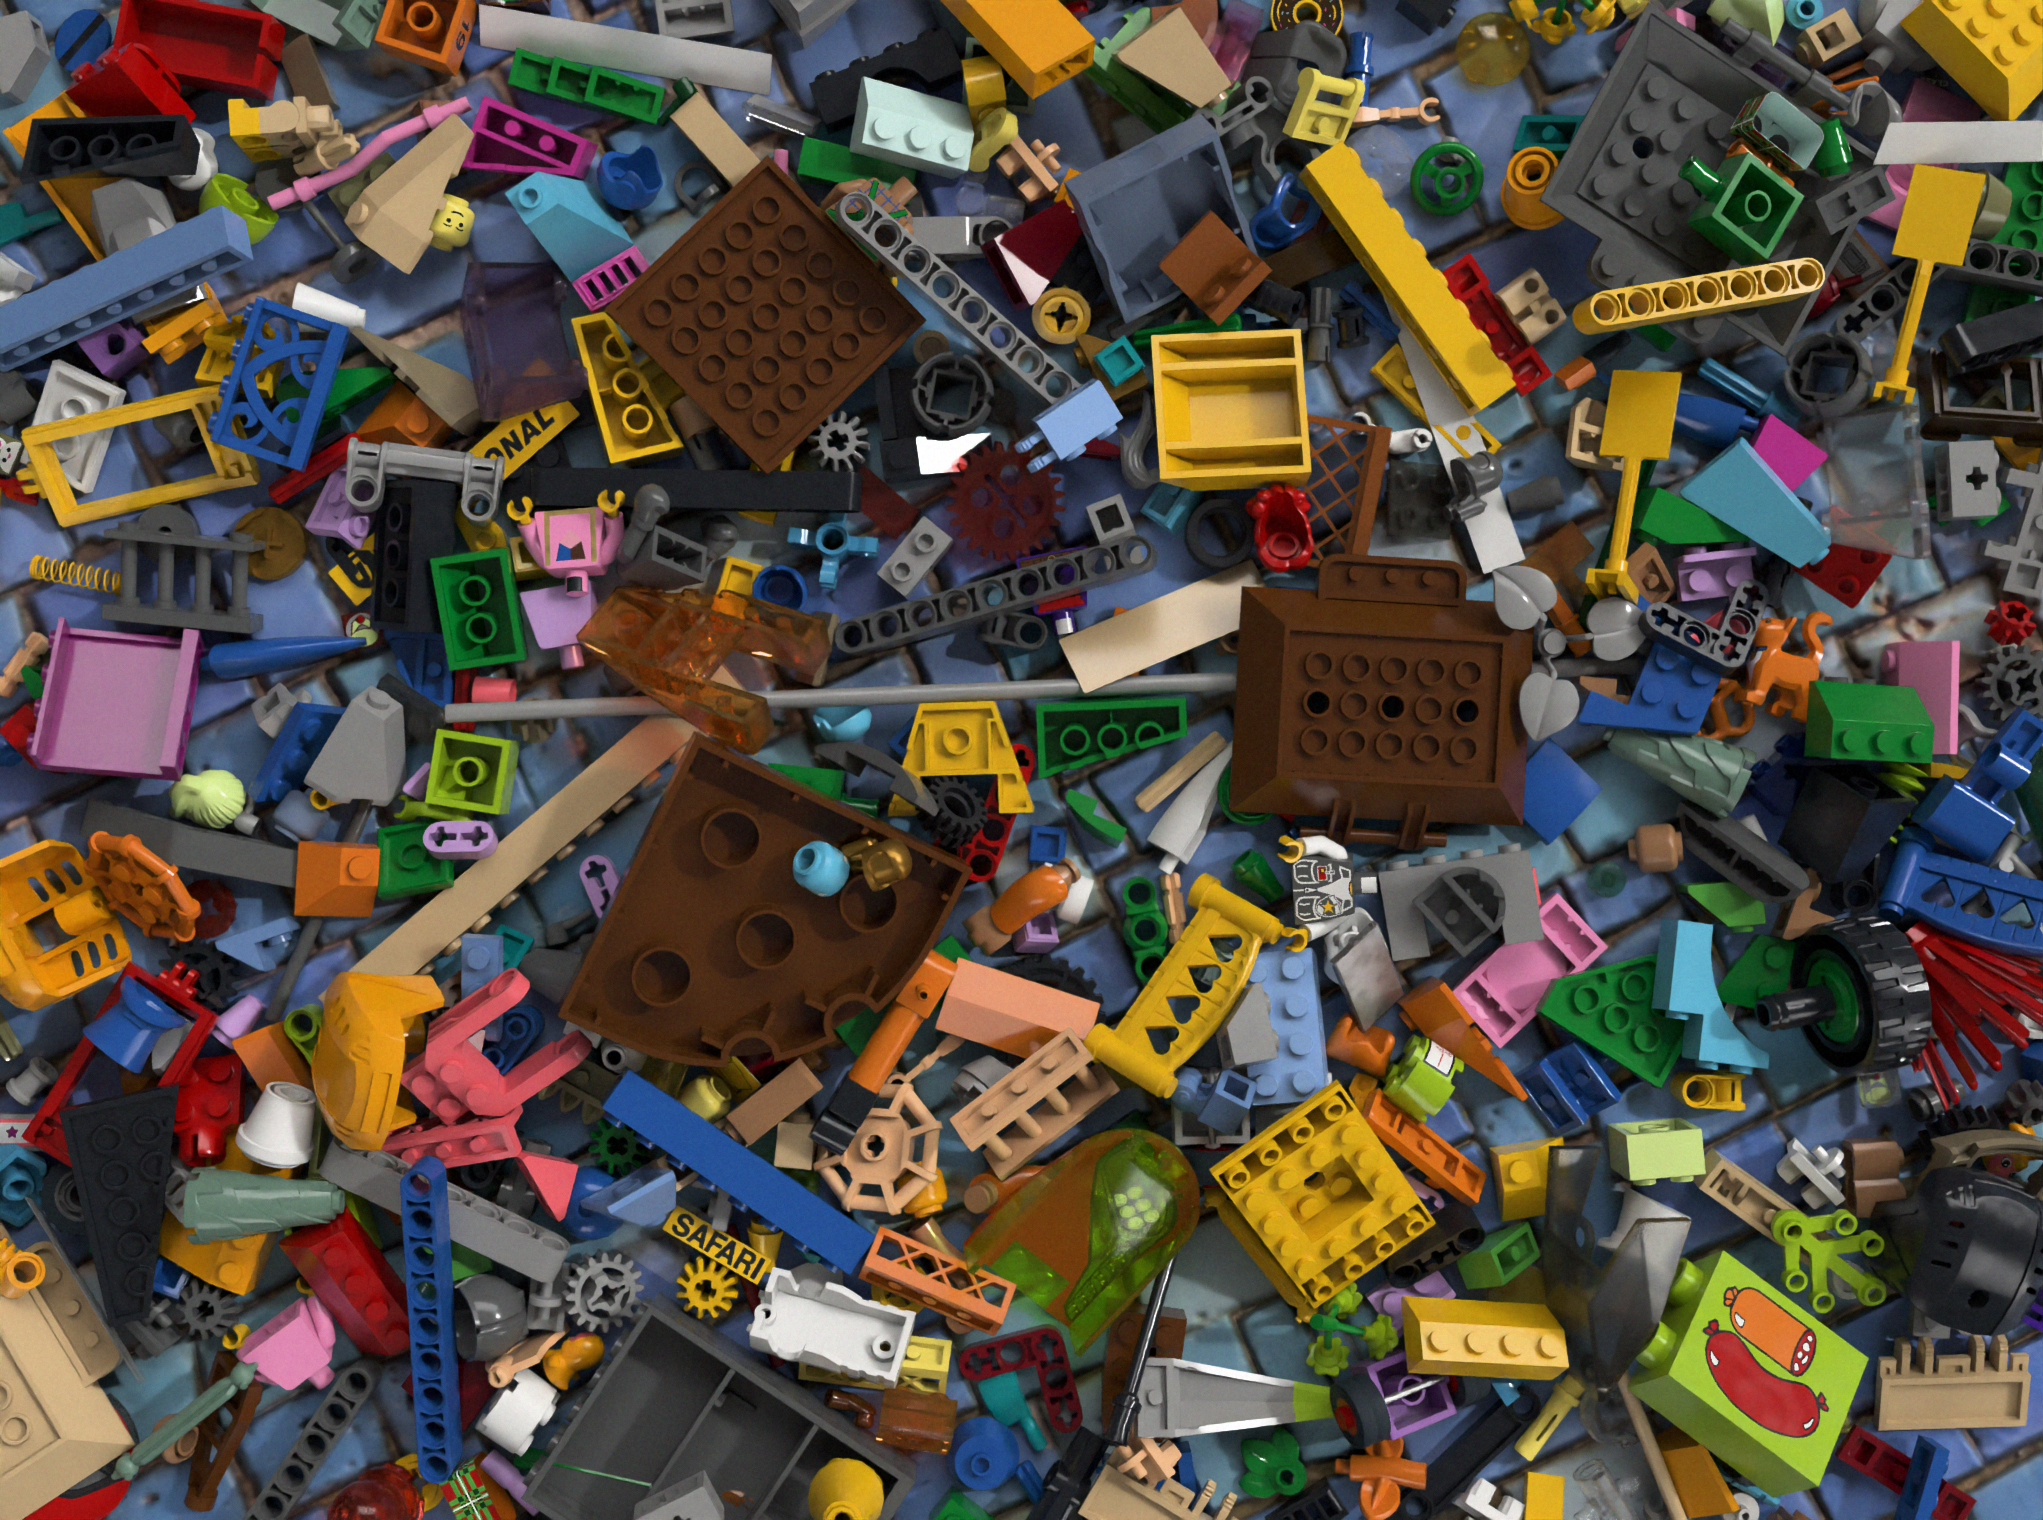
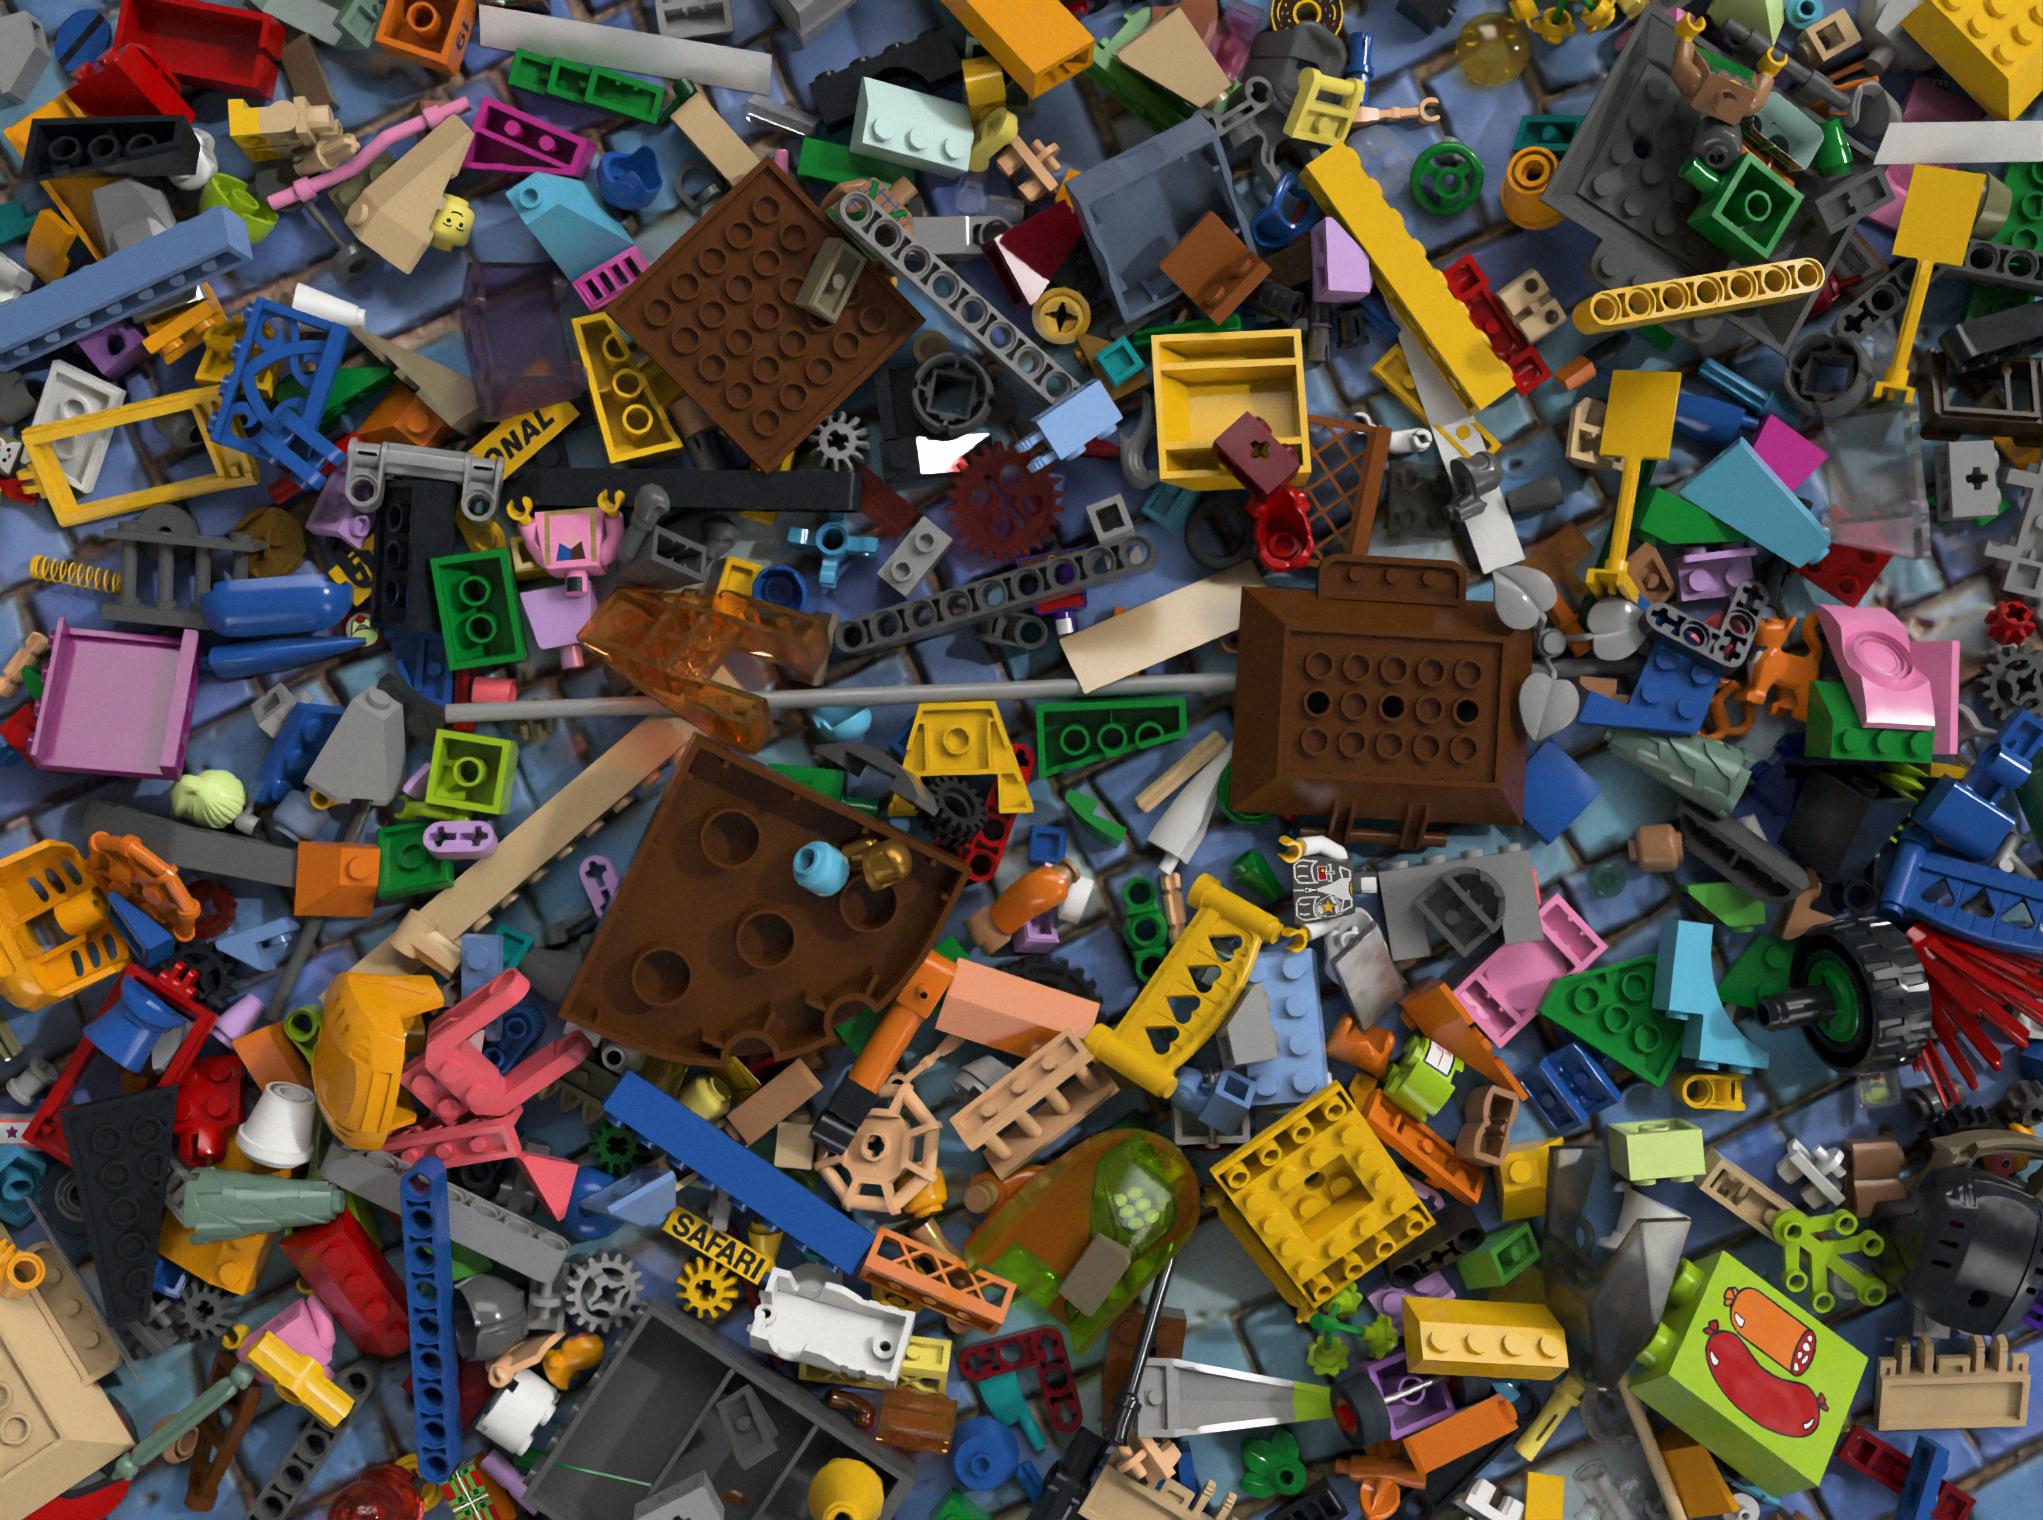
(49, 246): none -> light orange slope
(142, 934): none -> blue slope
(275, 605): none -> blue brick
(299, 1379): none -> yellow piece
(304, 473): none -> blue brick
(421, 939): none -> tan piece
(747, 1427): none -> dark grey slope
(831, 279): none -> dark tan slope
(1095, 1274): none -> dark tan slope
(1261, 475): none -> dark red brick
(1338, 265): none -> lavender slope
(1461, 1433): none -> orange slope
(1486, 1134): none -> medium nougat brick
(1716, 83): none -> medium nougat torso
(1716, 143): none -> dark grey head
(1878, 667): none -> bright pink slope

